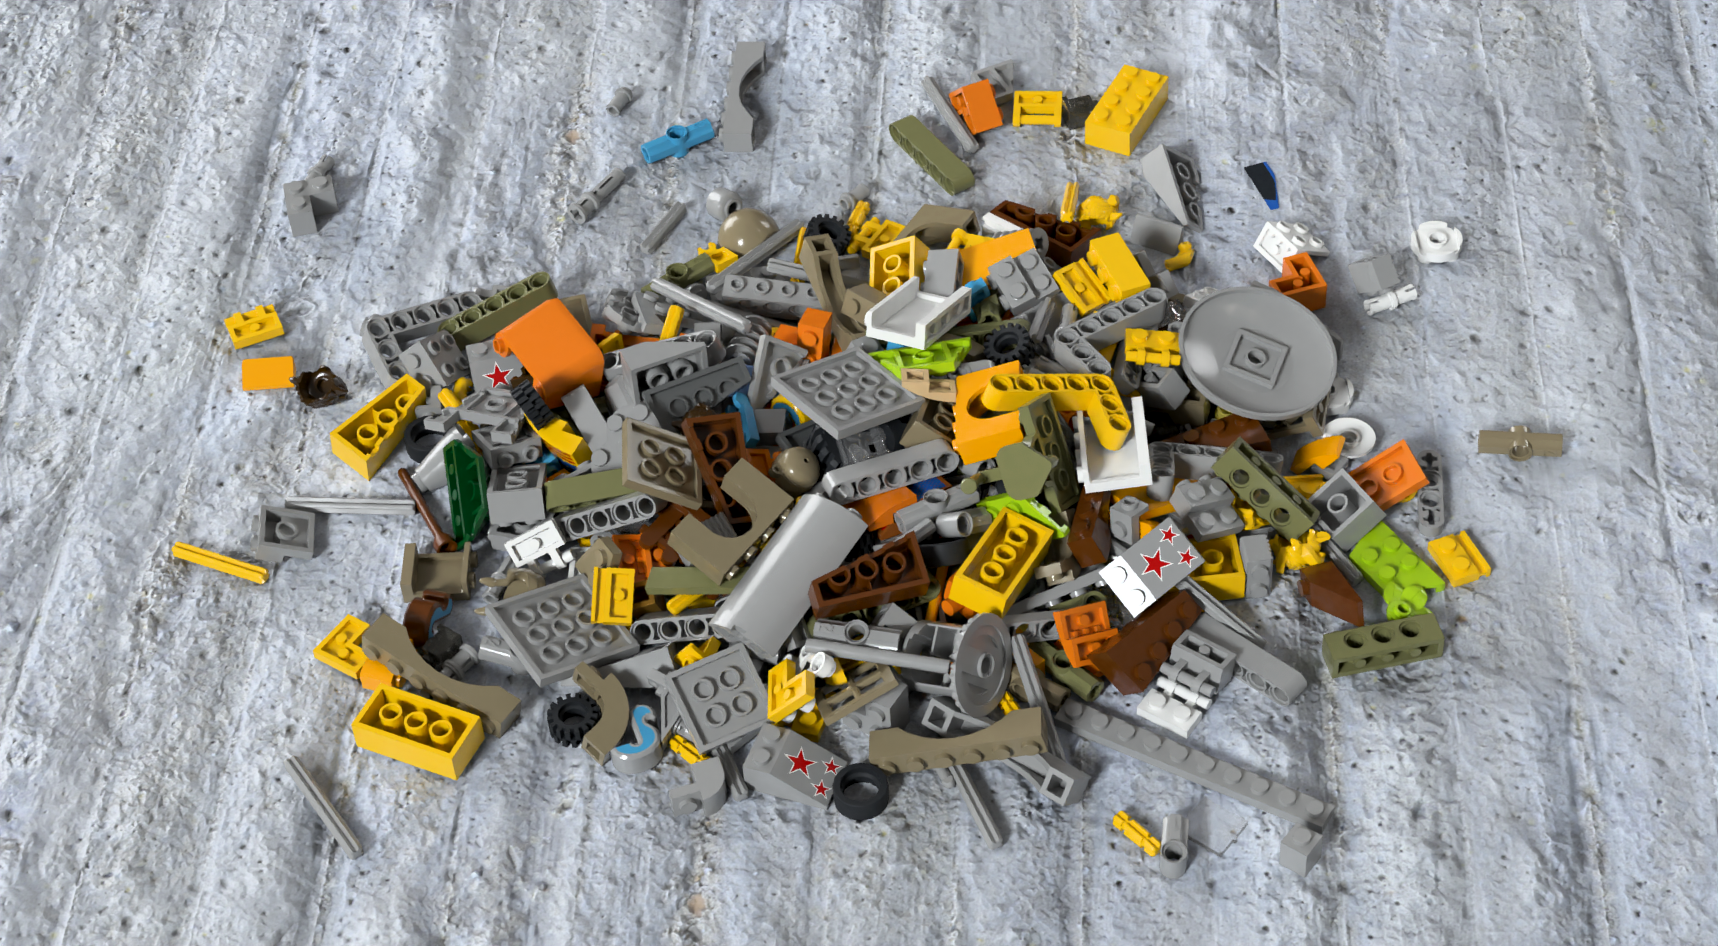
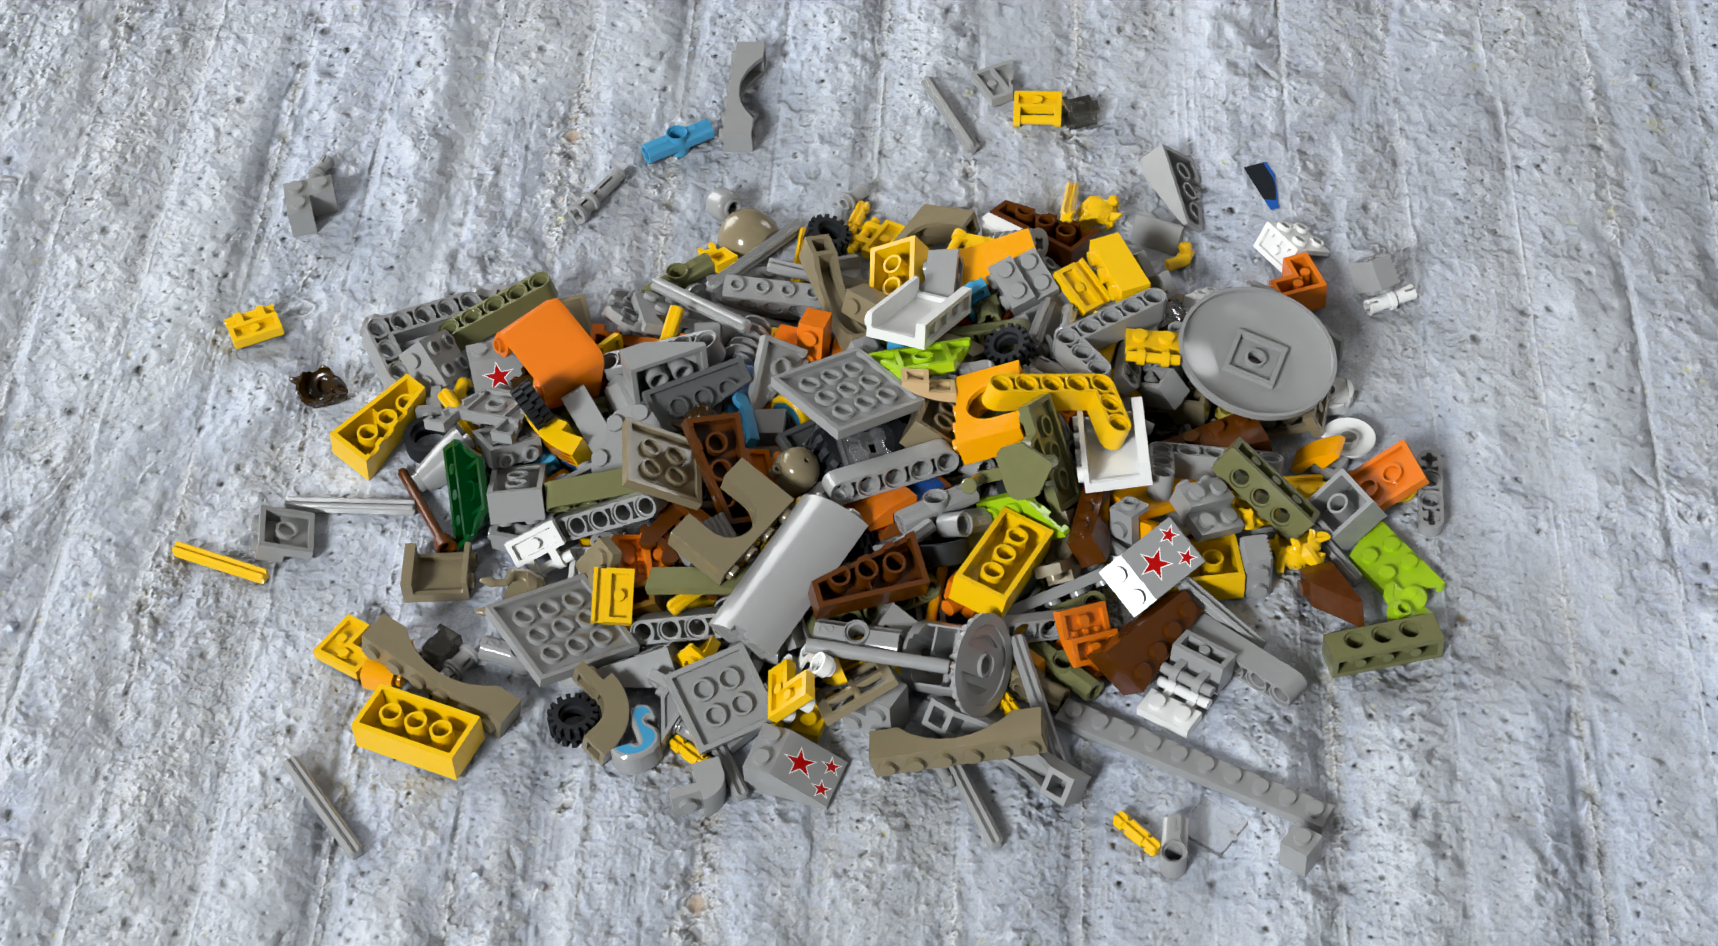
(268, 373): light orange slope -> none
(424, 612): reddish brown animal -> none
(493, 594): light grey axle -> none
(622, 97): light grey pin -> none
(663, 227): light grey axle -> none
(860, 809): black tyre -> none
(931, 155): olive beam -> none
(977, 106): orange brick -> none
(1126, 110): yellow brick -> none
(1445, 250): white plate -> none
(1458, 558): yellow plate -> none
(1520, 443): dark tan piece -> none

